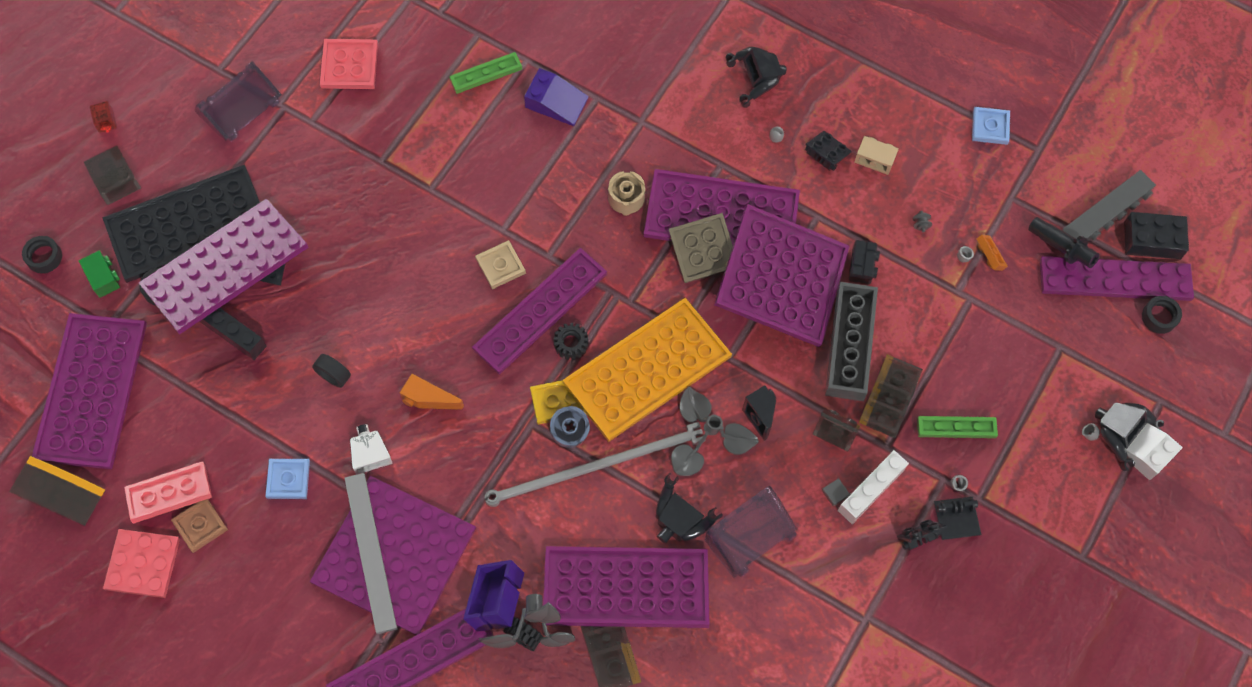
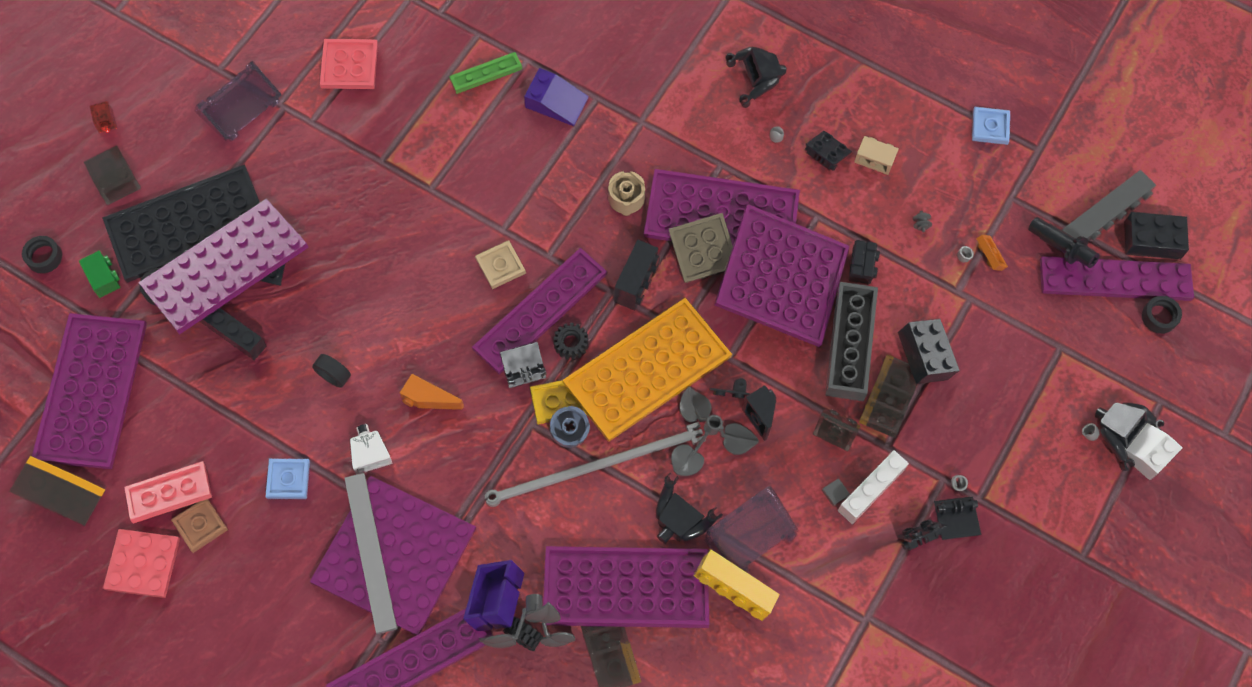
(523, 364): none -> hinge
(636, 275): none -> black brick
(736, 585): none -> yellow brick
(739, 389): none -> black hinge
(928, 351): none -> black brick
(957, 427): bright green plate -> none

